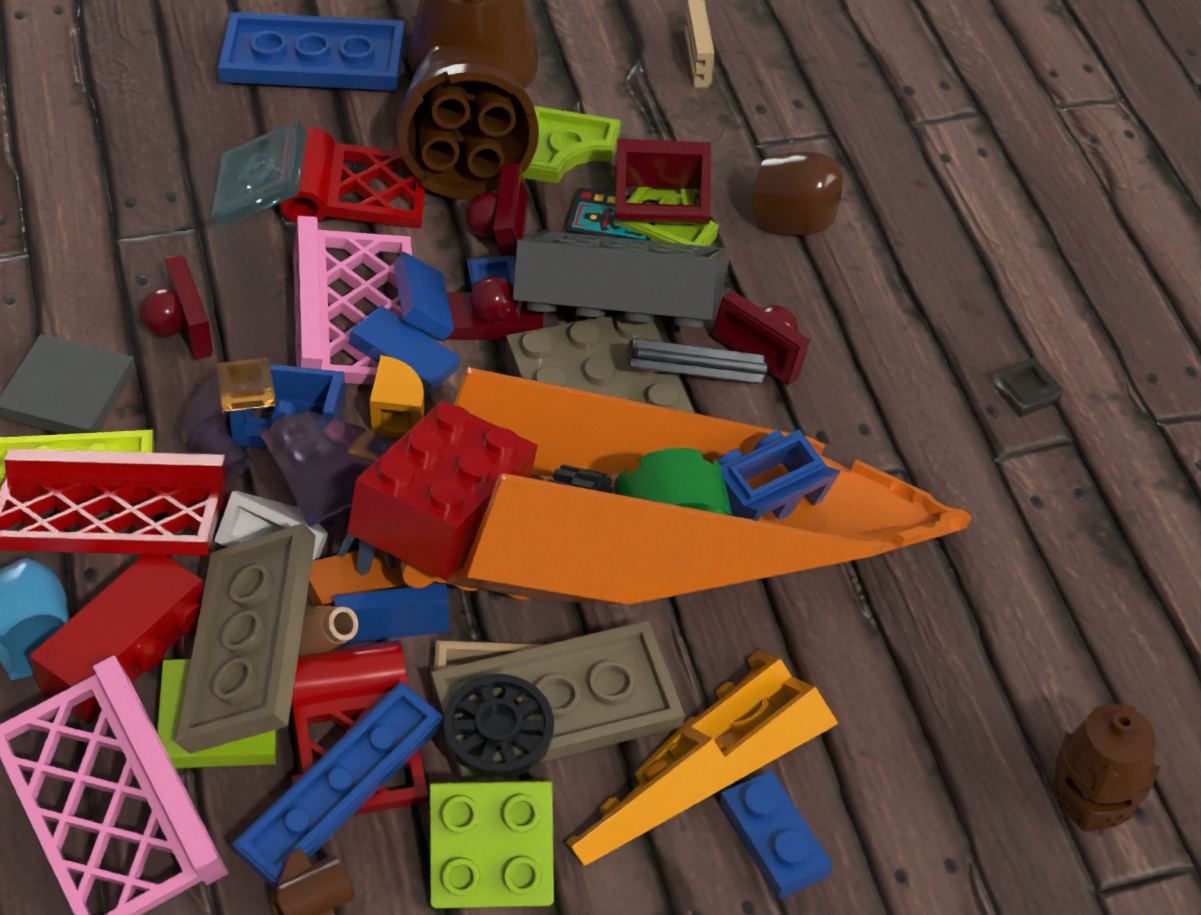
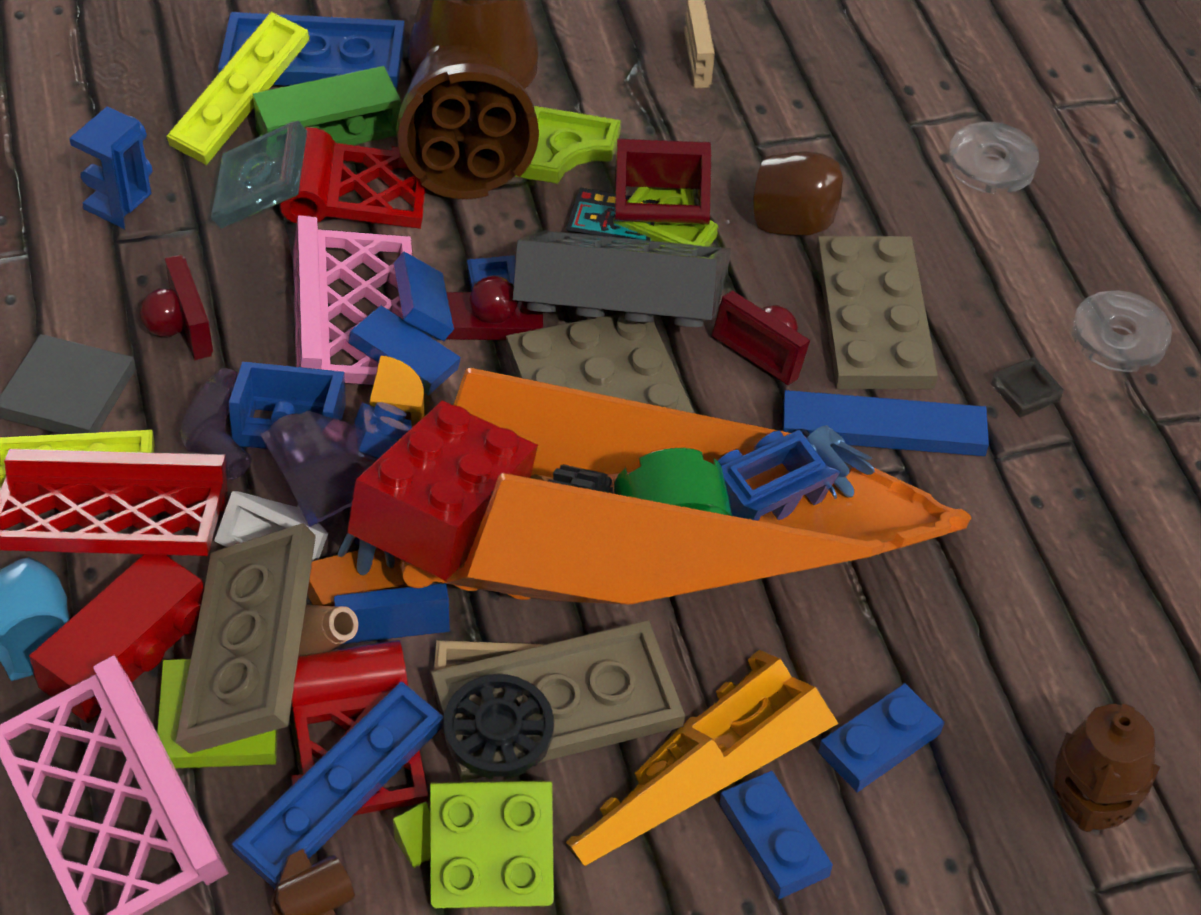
(125, 170): none -> blue window
(230, 94): none -> neon yellow tile
(245, 384): clear orange tile -> none
(346, 106): none -> bright green brick
(379, 427): none -> blue plate
(413, 834): none -> lime piece
(502, 213): dark red tile -> none
(696, 361): black axle -> none
(835, 453): none -> flat silver piece
(875, 313): none -> dark tan plate
(881, 737): none -> blue plate
(890, 422): none -> blue tile
(1015, 150): none -> clear tile
(1125, 310): none -> clear tile

